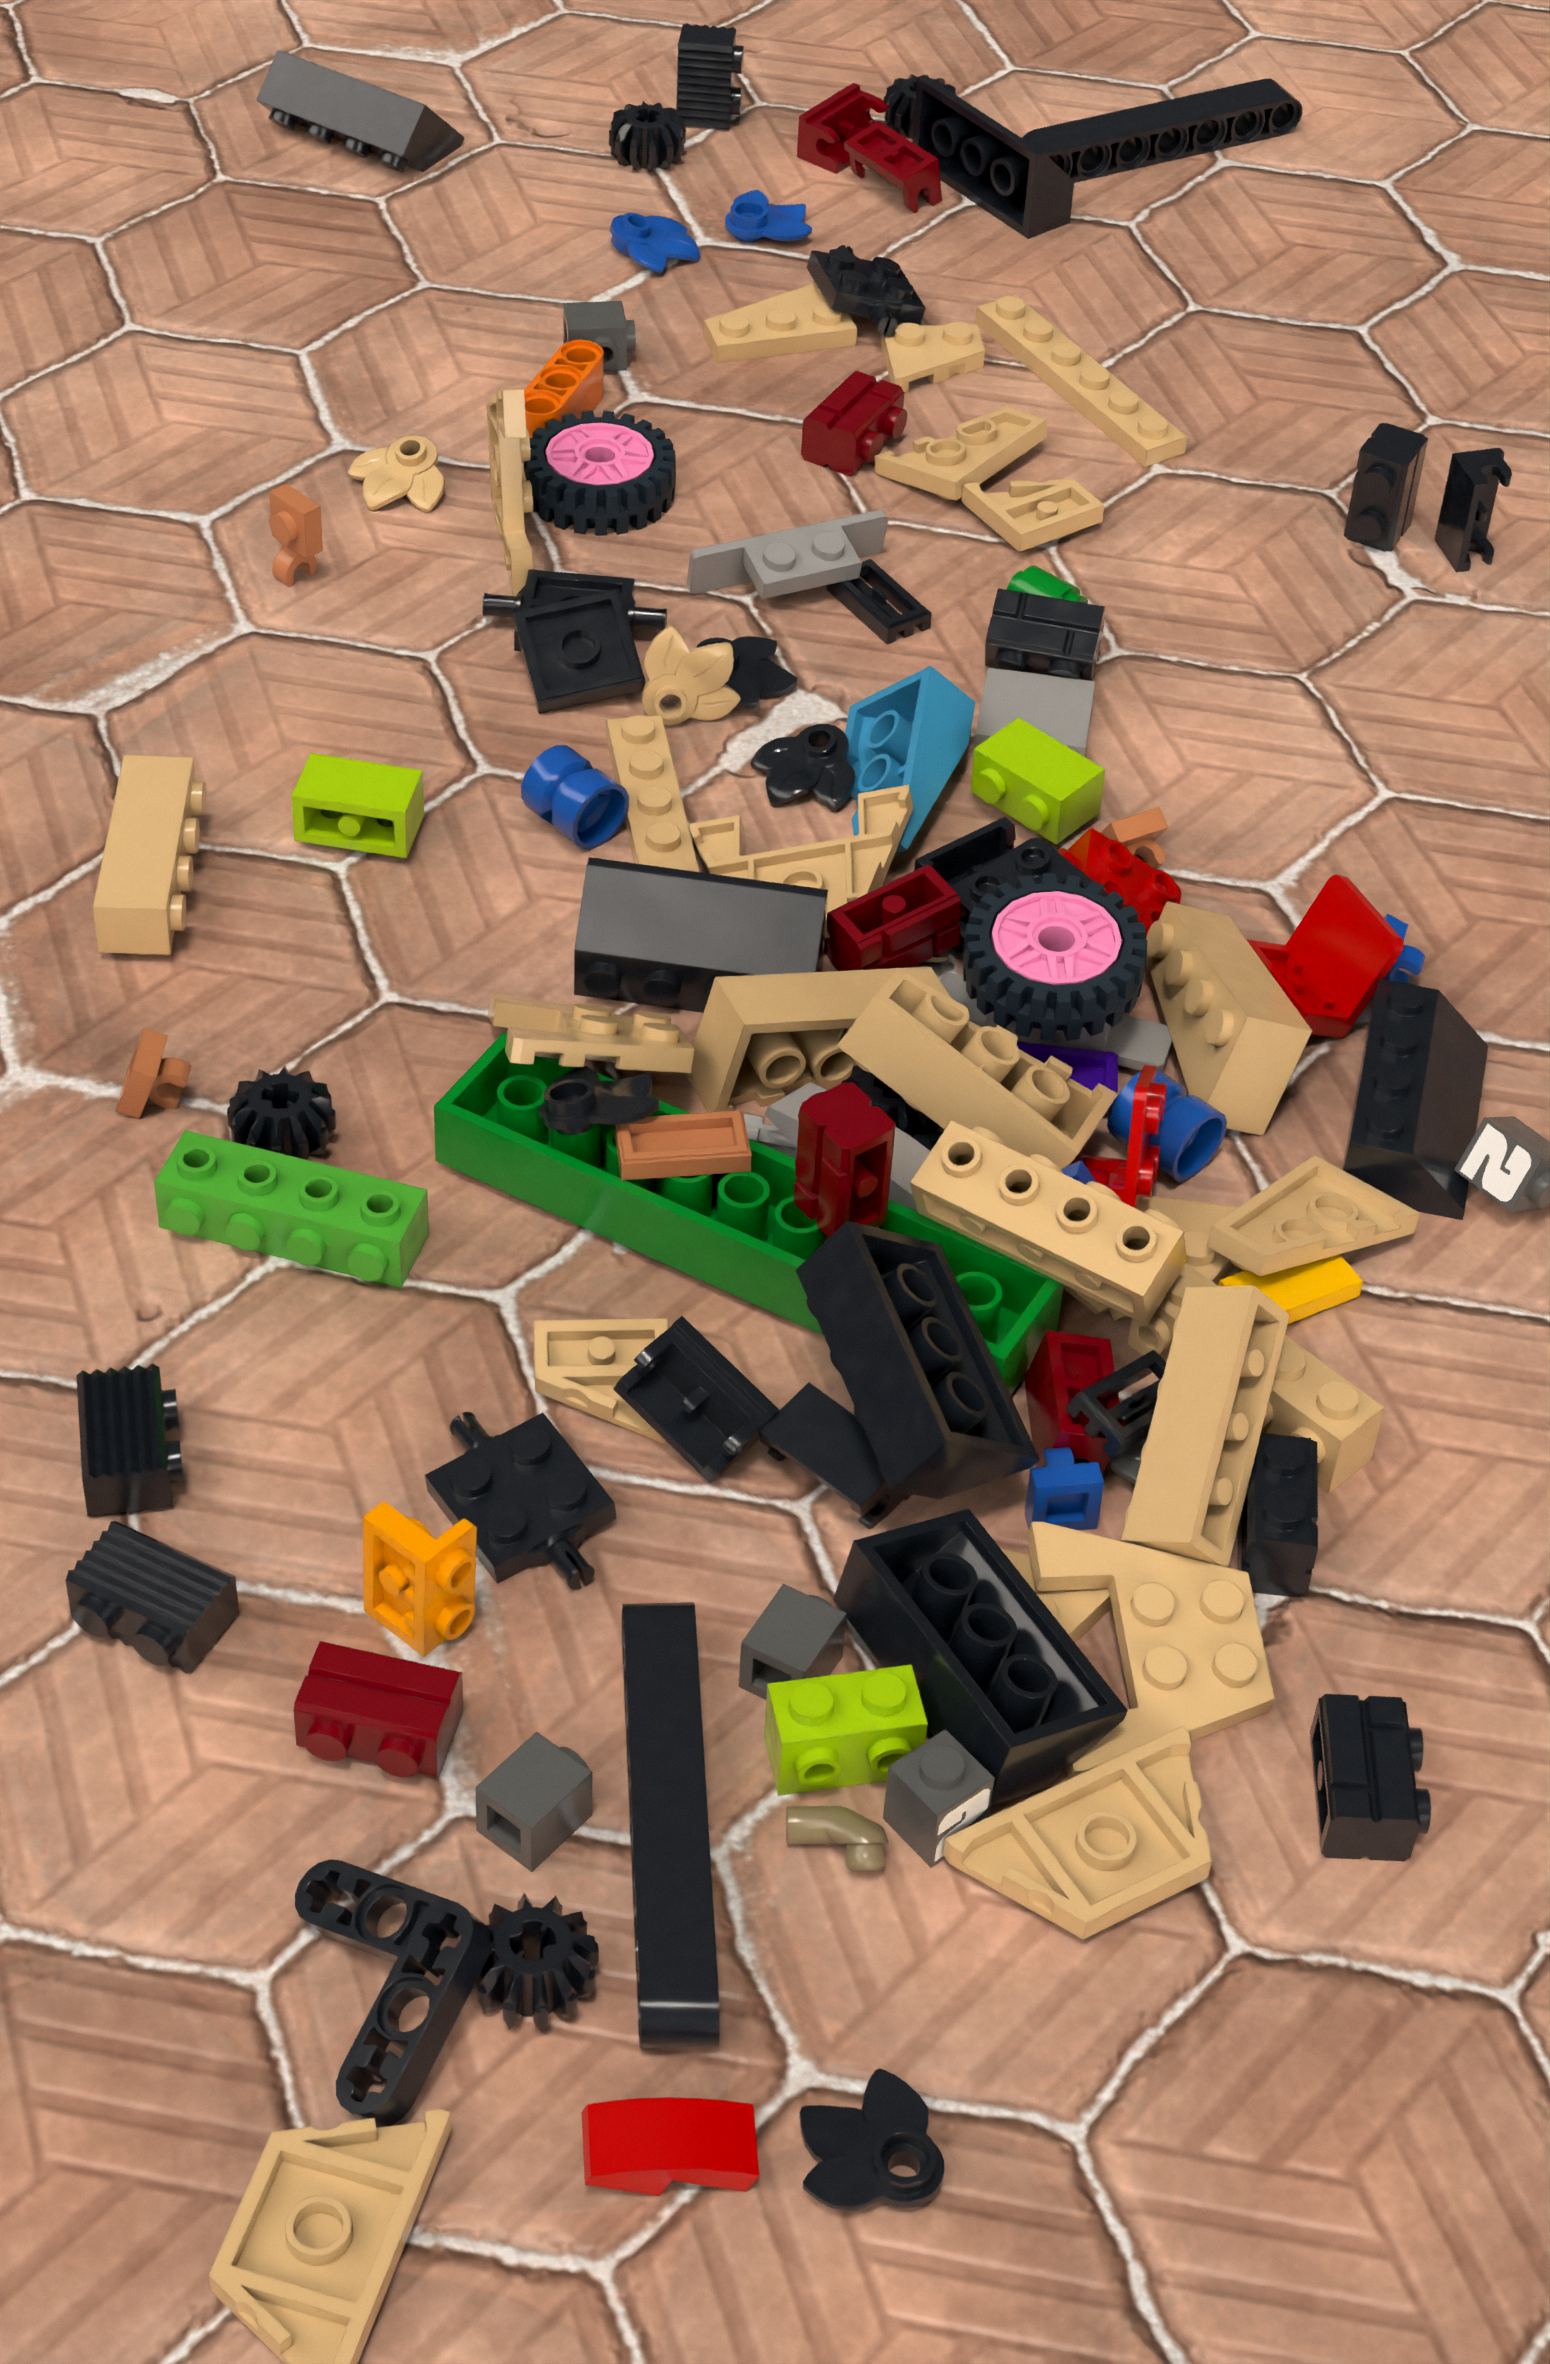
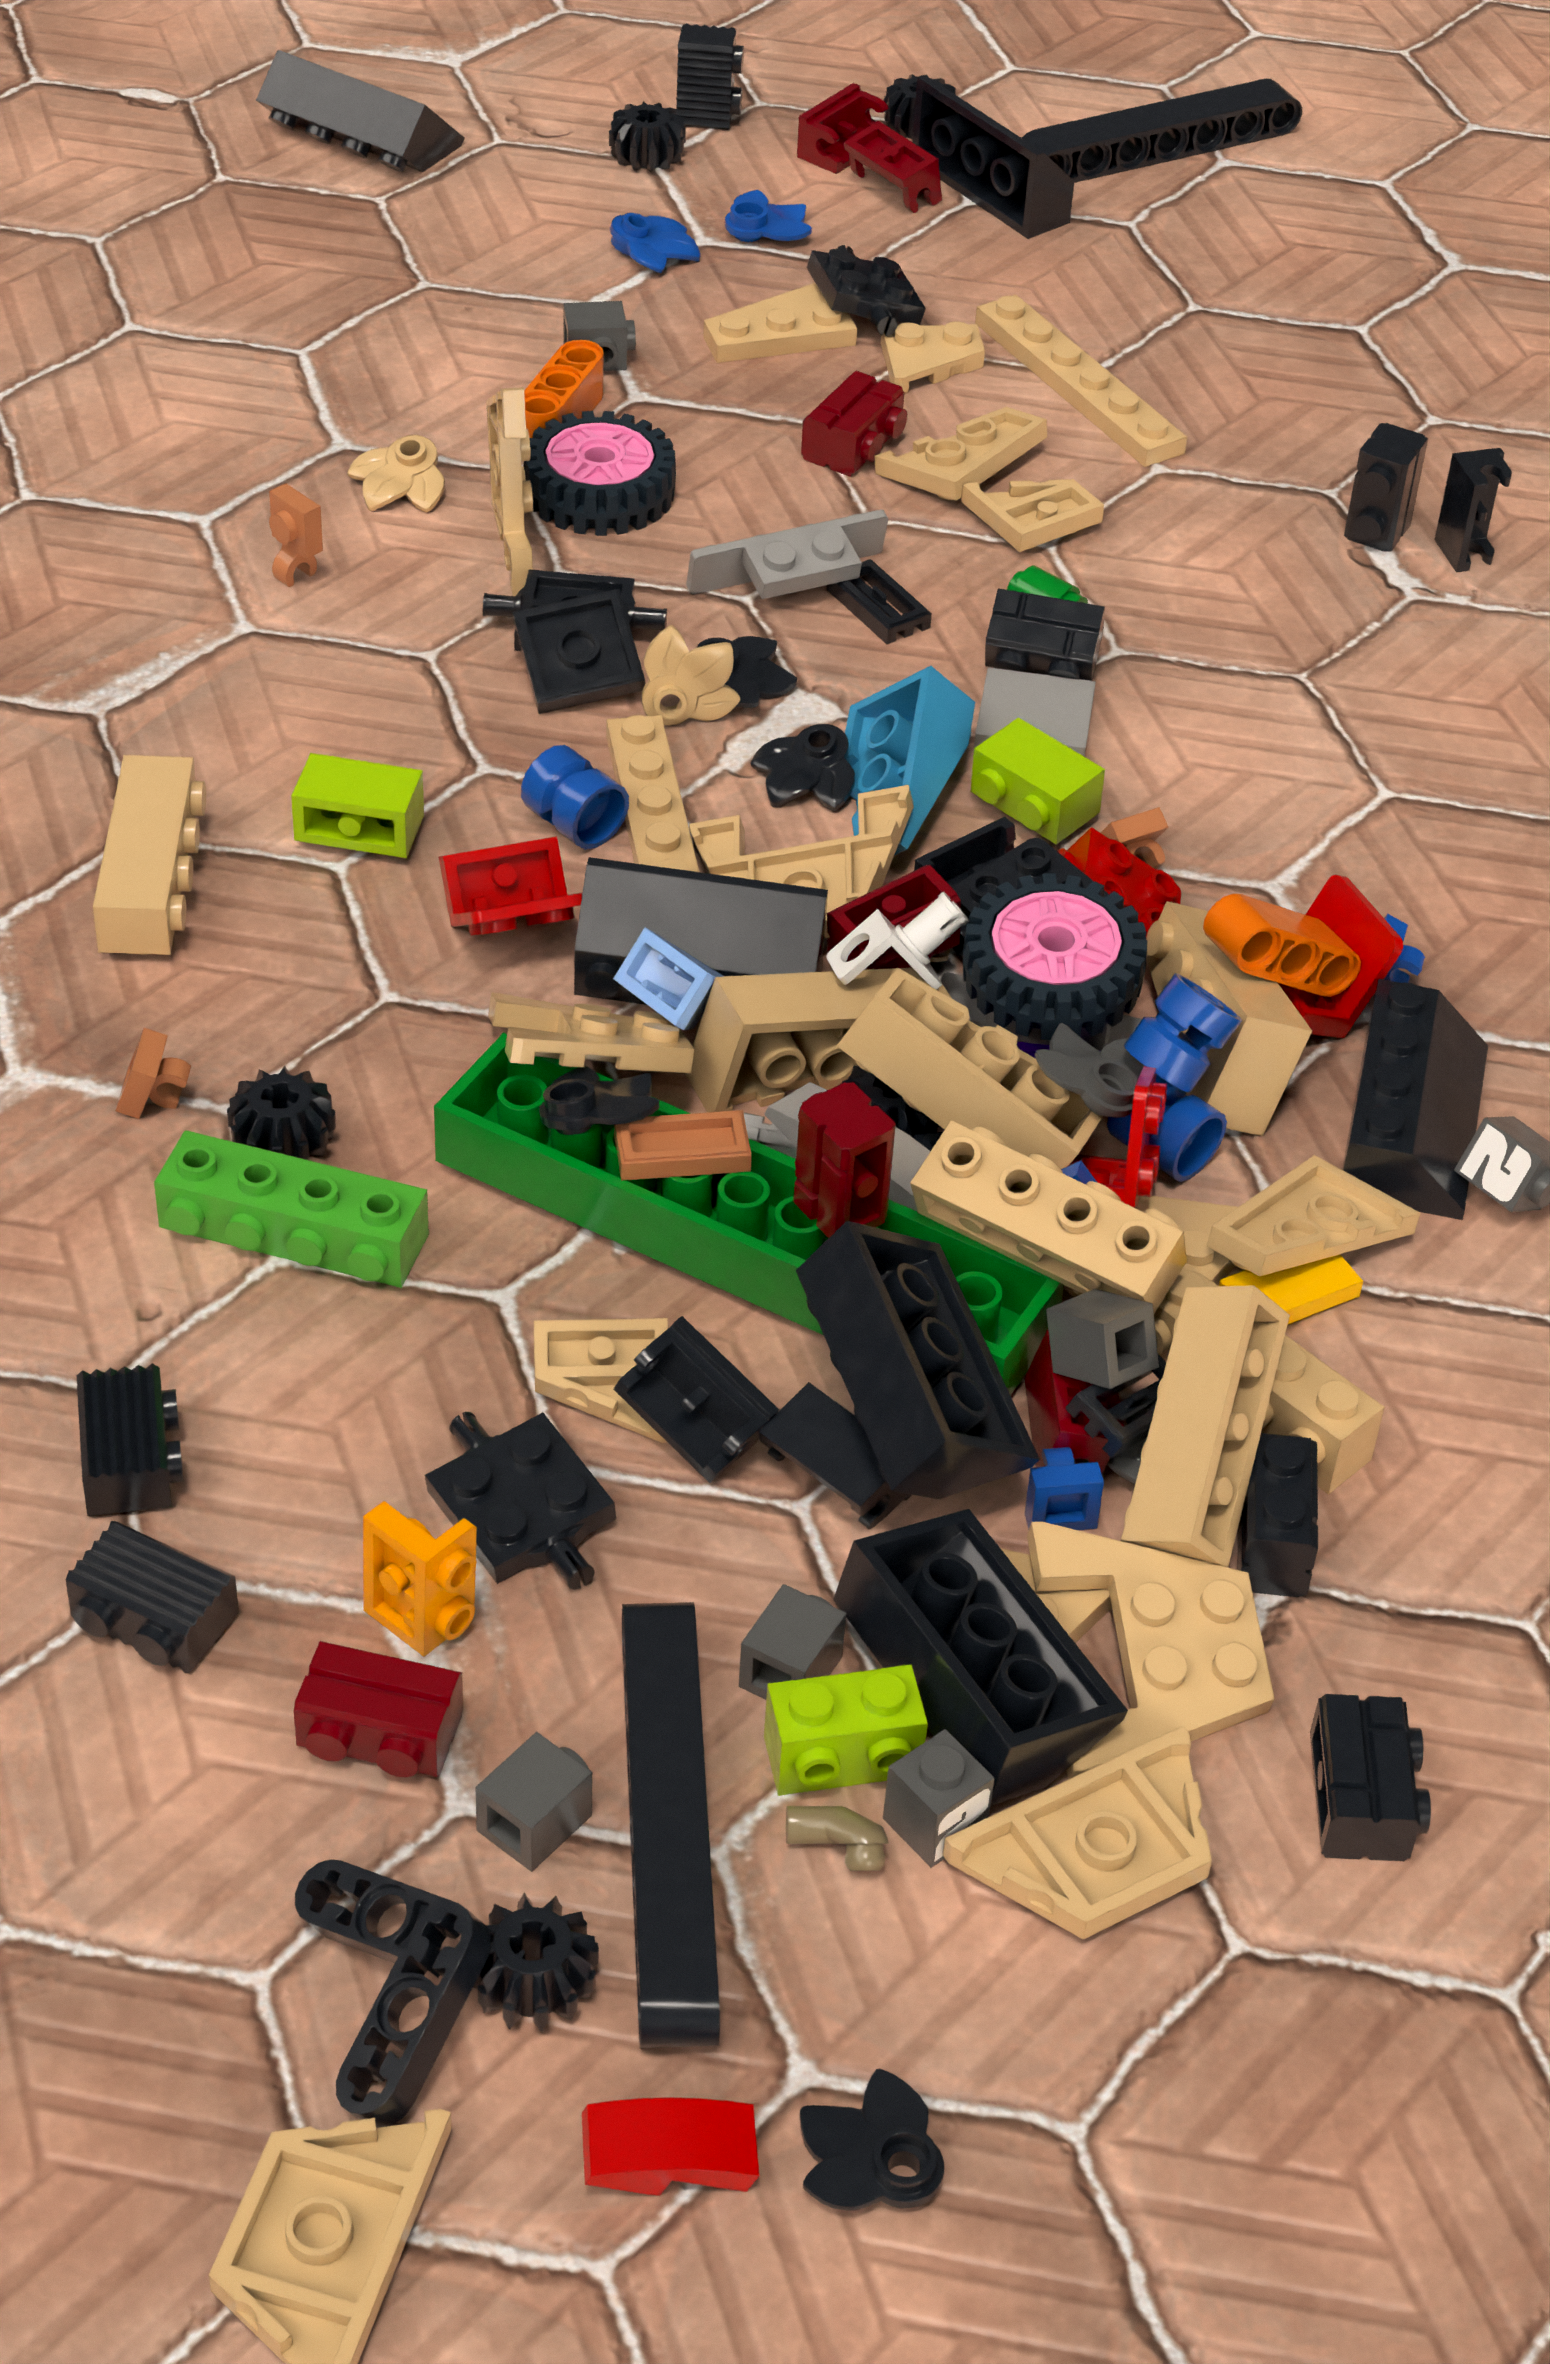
(505, 882): none -> red bracket
(667, 979): none -> light blue slope
(911, 942): none -> white bracket
(1101, 1078): none -> dark grey plate
(1102, 1338): none -> dark grey brick
(1176, 1055): none -> blue wheel
(1281, 945): none -> orange beam

